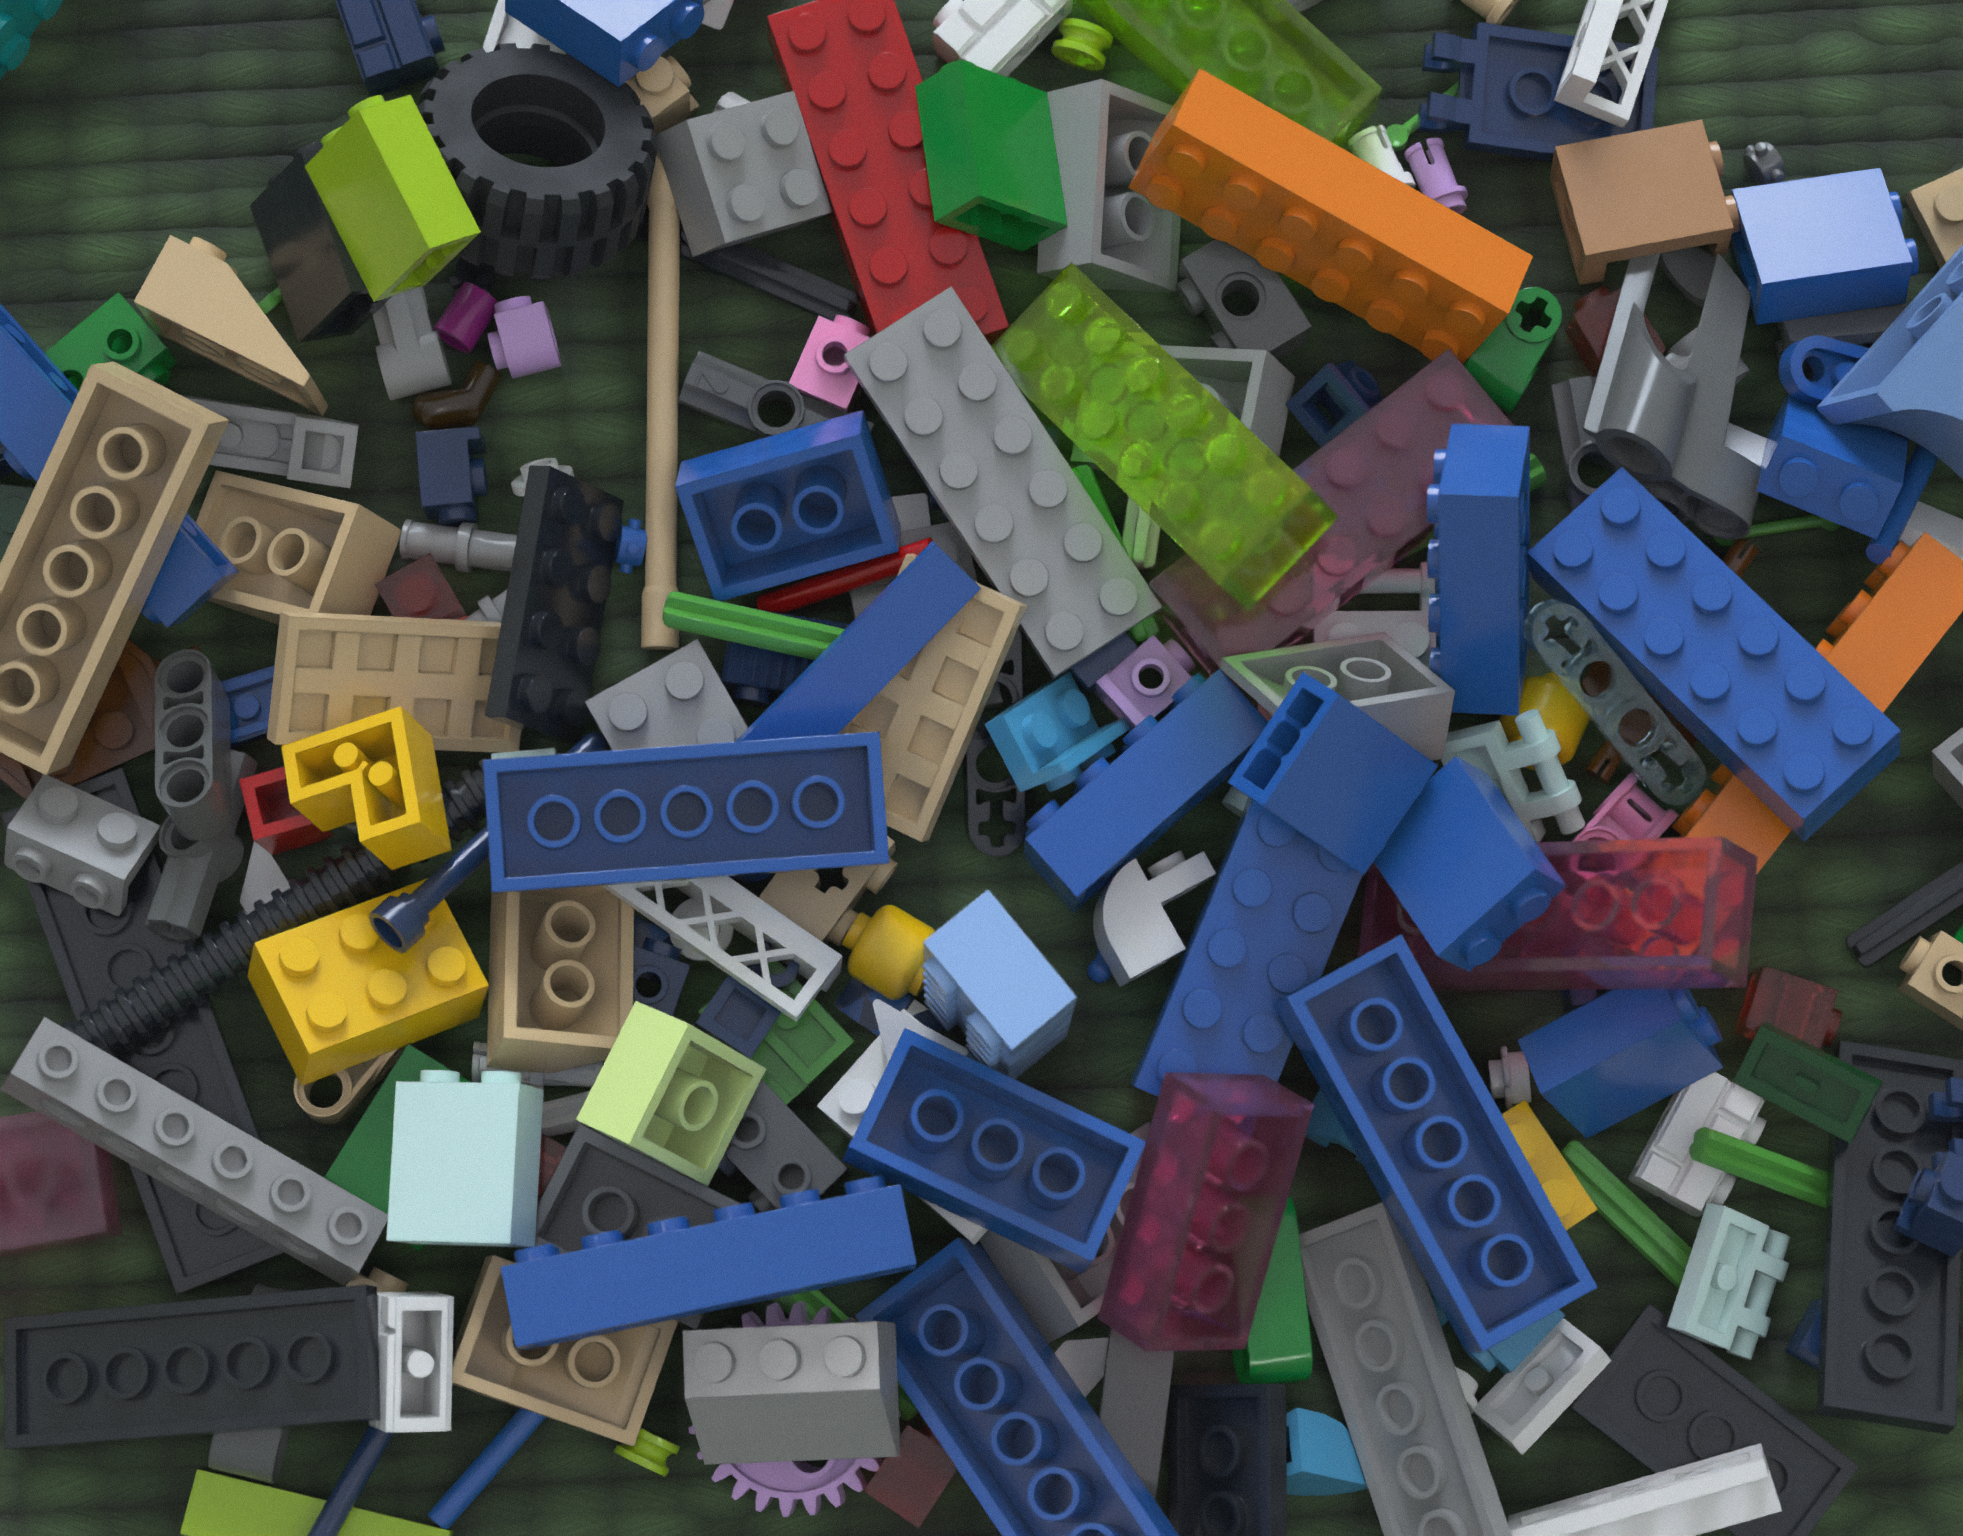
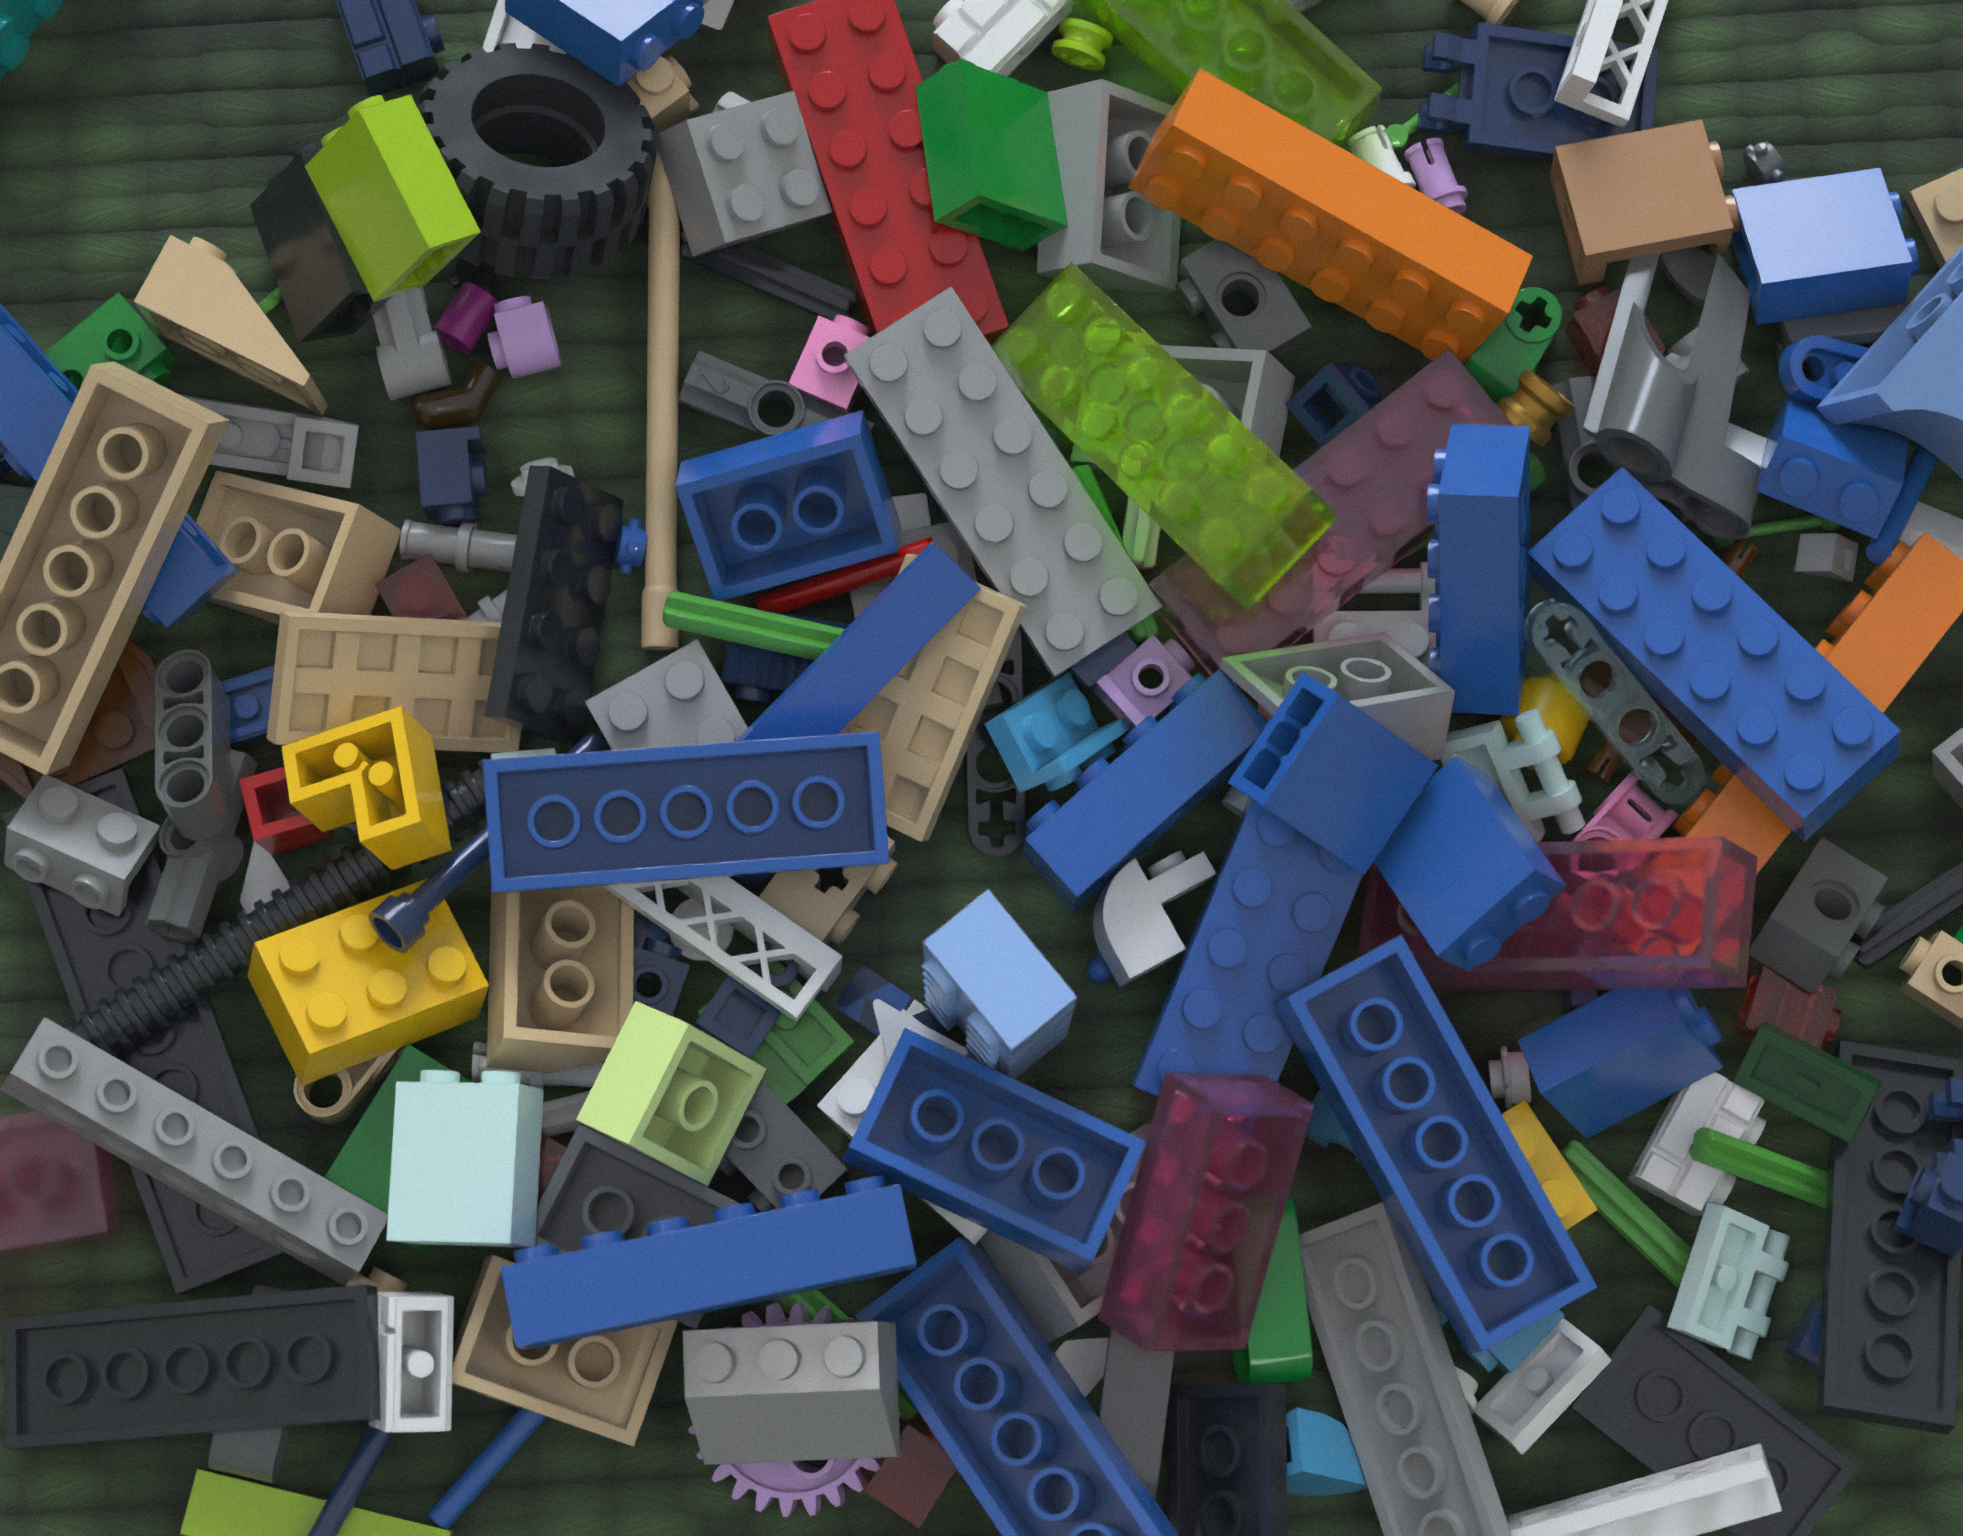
(649, 1451): lime bush -> none
(888, 951): yellow head -> none
(1536, 406): none -> pearl gold wheel
(1819, 915): none -> dark grey brick
(1826, 556): none -> white piece

